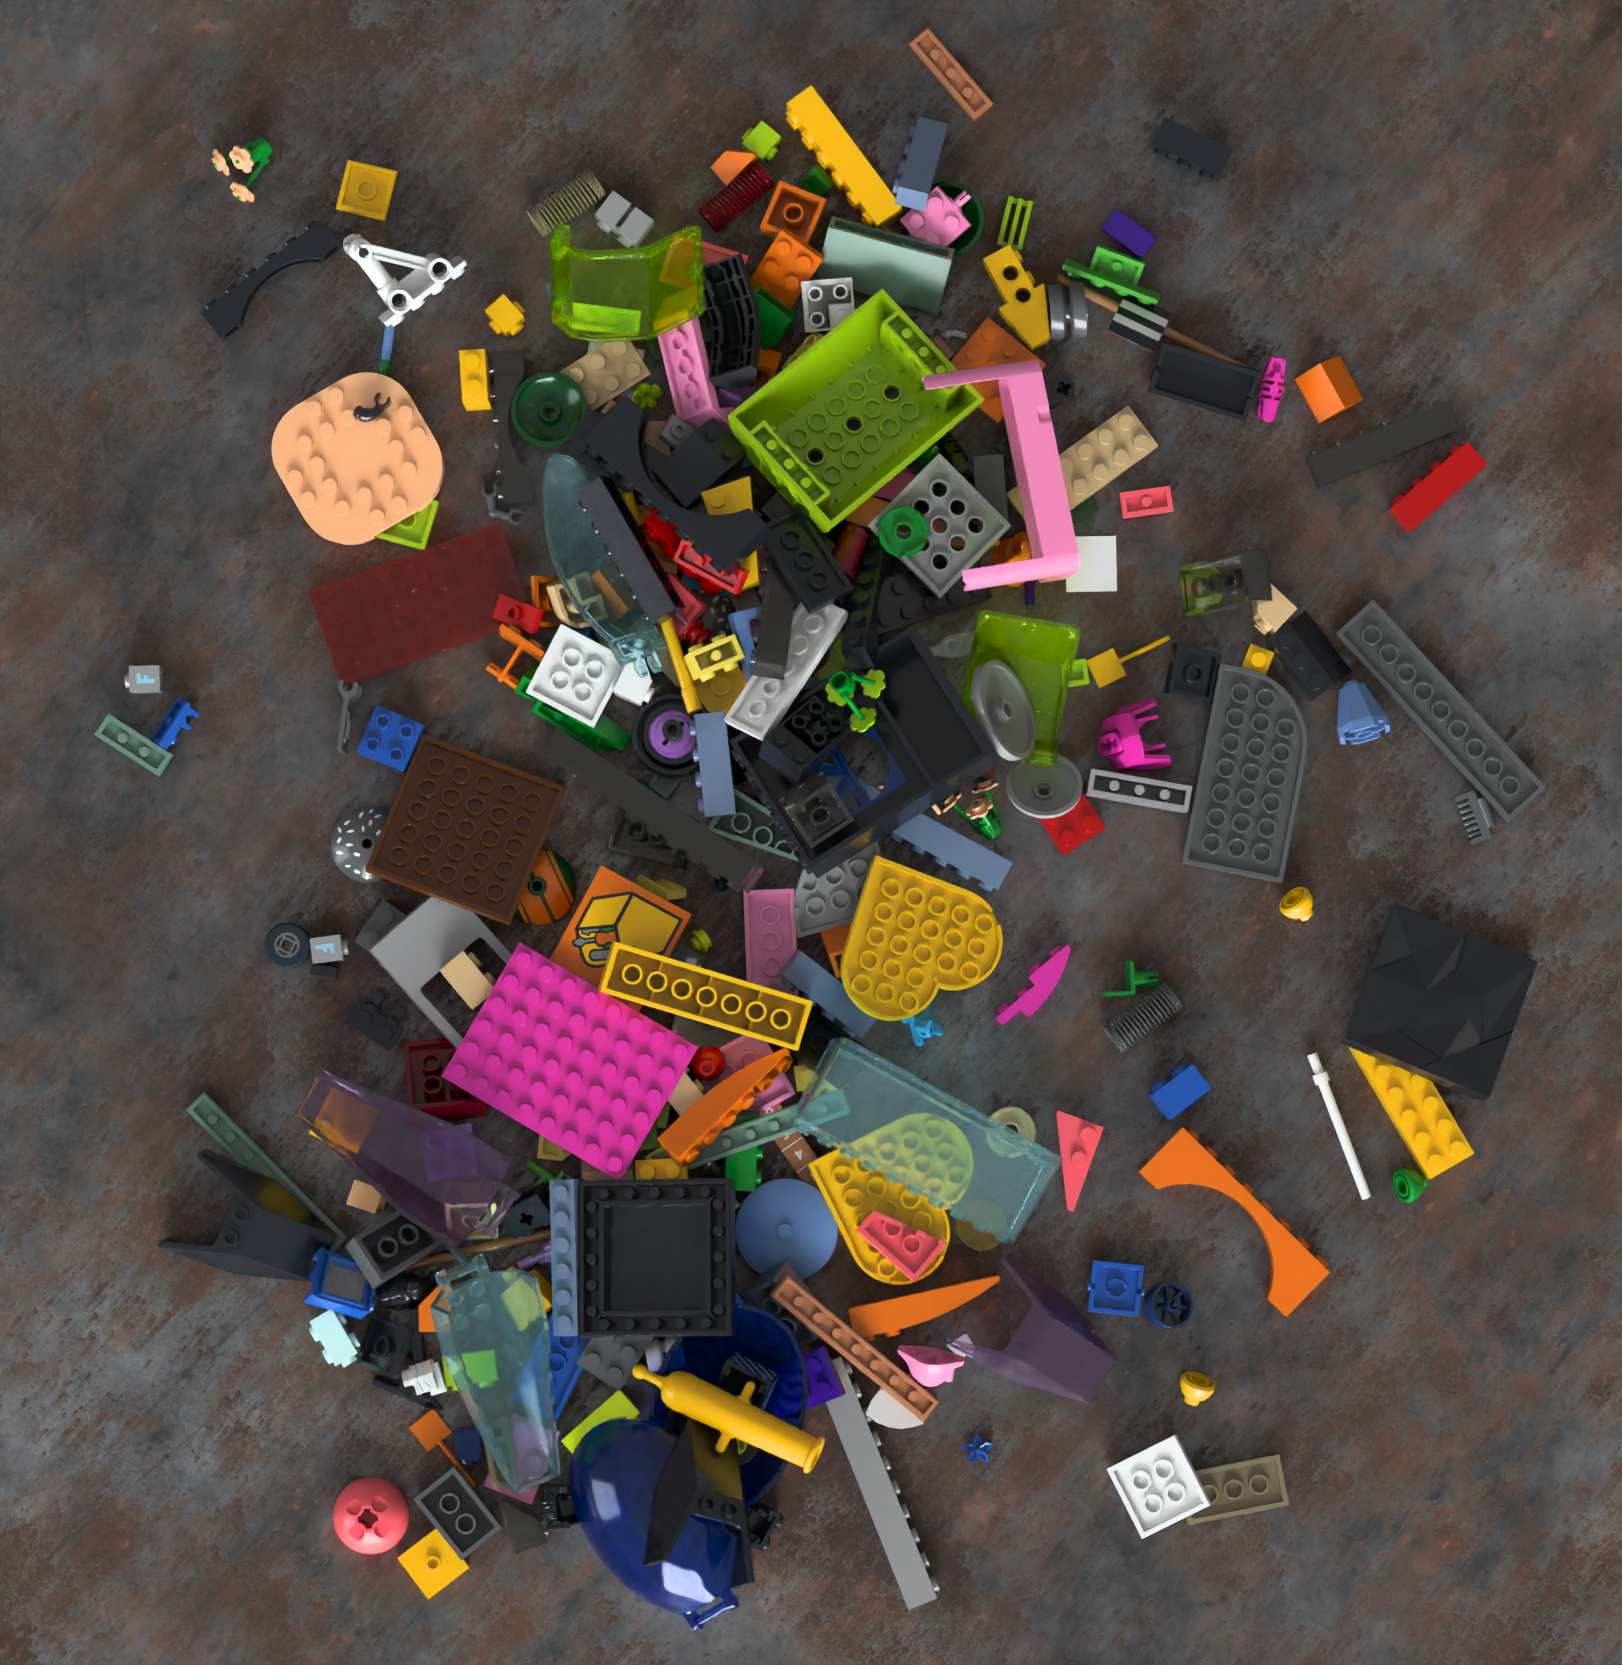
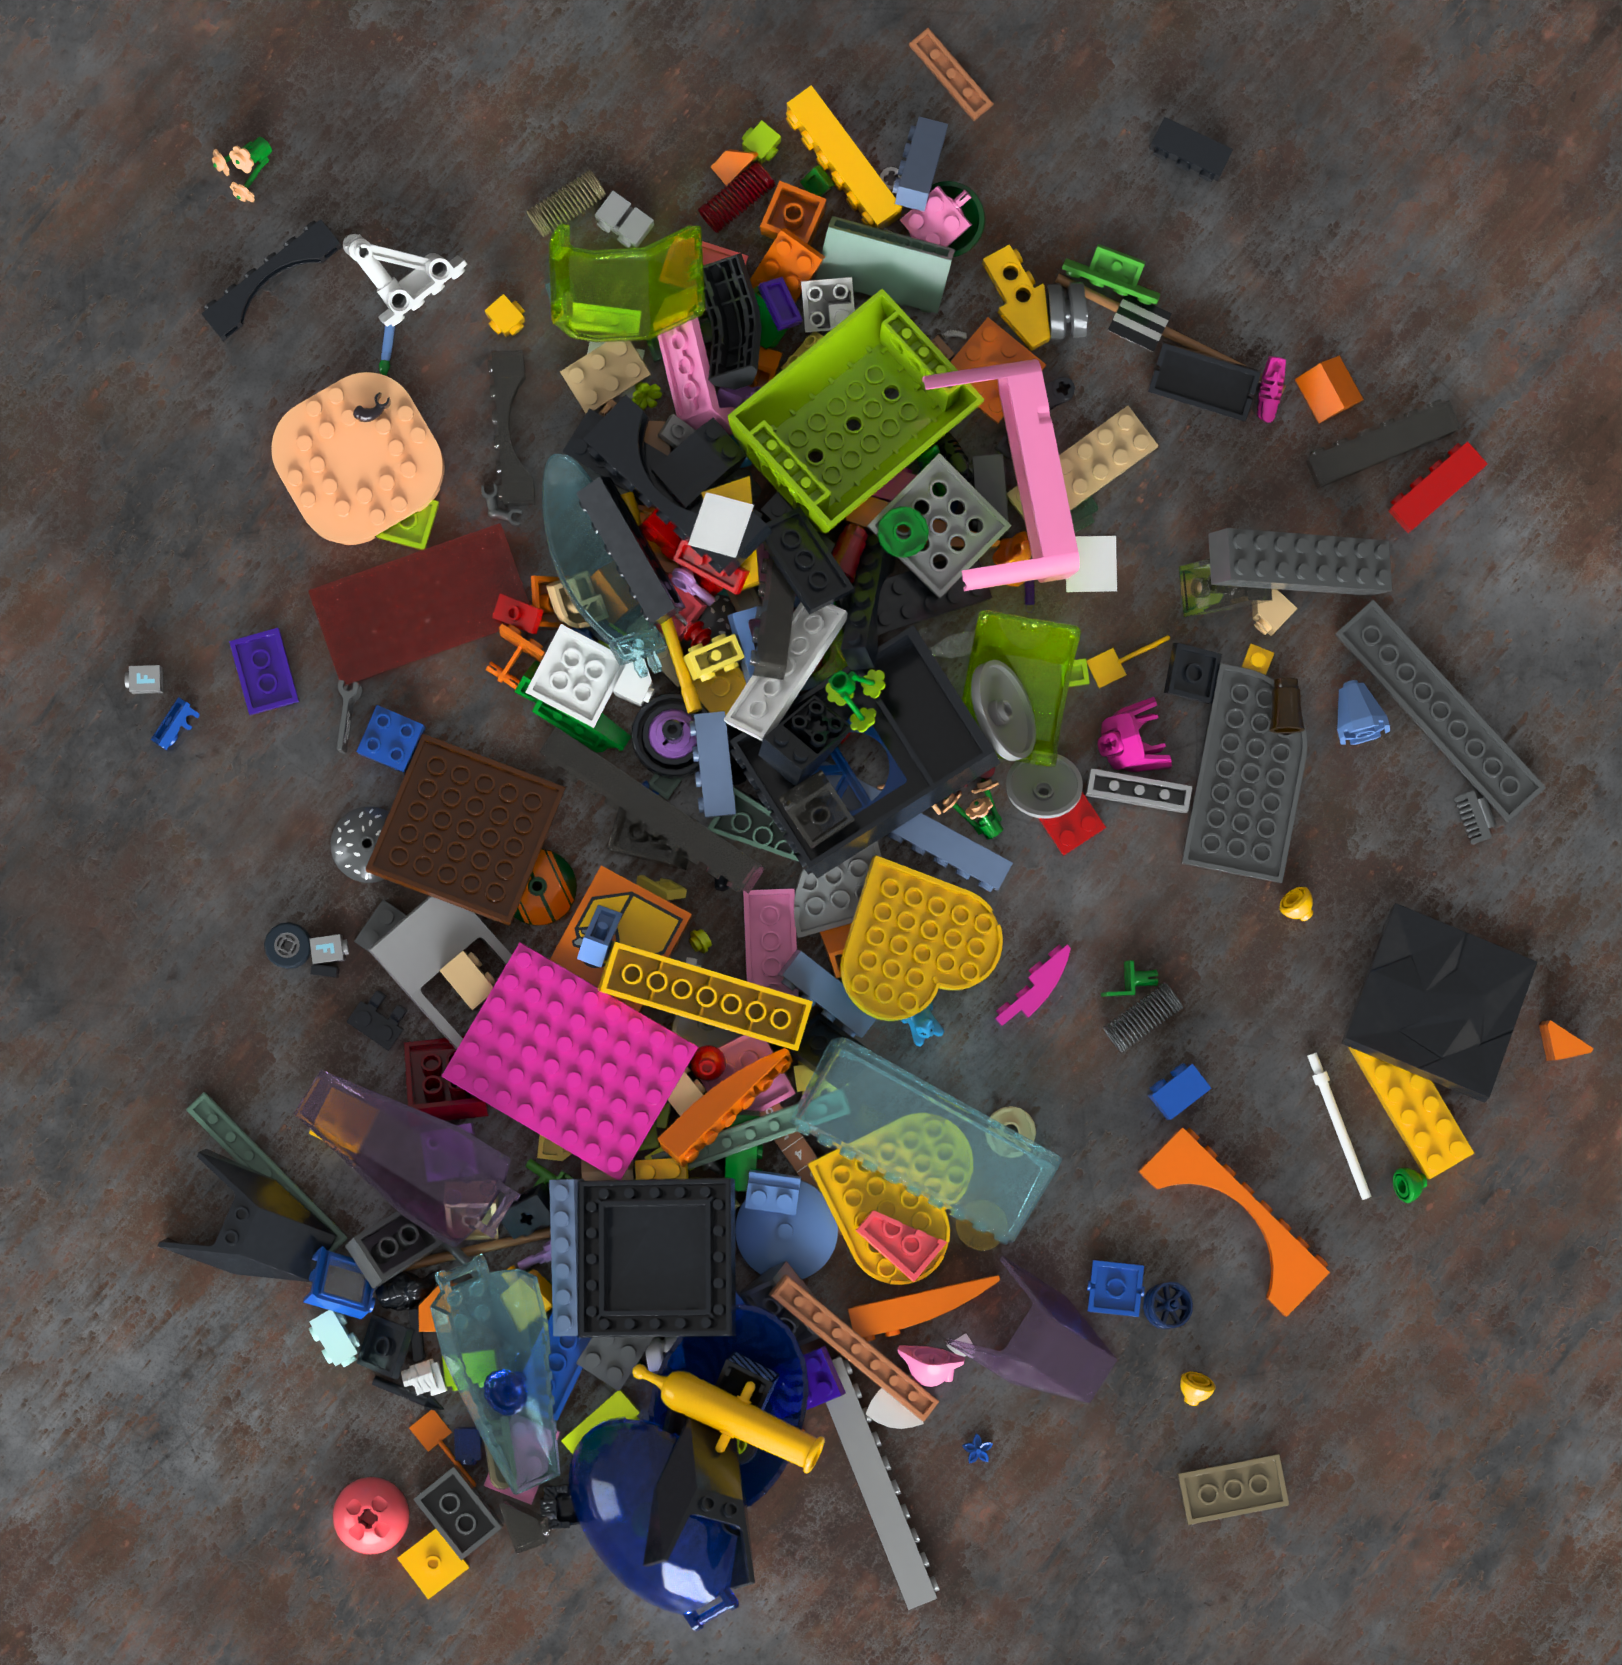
(134, 745): sand green plate -> none
(264, 671): none -> dark purple plate
(365, 1197): light nougat brick -> none
(366, 190): yellow plate -> none
(475, 379): yellow brick -> none
(506, 1391): none -> clear blue hair
(544, 393): dark green dish -> none
(599, 936): none -> medium blue slope
(685, 580): none -> lavender plate
(720, 524): none -> white sticker
(762, 1523): black piece -> none
(772, 1192): none -> medium blue plate
(780, 303): none -> dark purple tile
(885, 173): none -> white bush
(1019, 202): lime tile -> none
(1077, 1147): coral wing -> none
(1129, 234): dark purple slope -> none
(1146, 502): coral plate -> none
(1159, 1486): white plate -> none
(1286, 707): none -> dark brown plant
(1299, 562): none -> dark grey brick
(1308, 656): black slope -> none
(1560, 1043): none -> orange slope

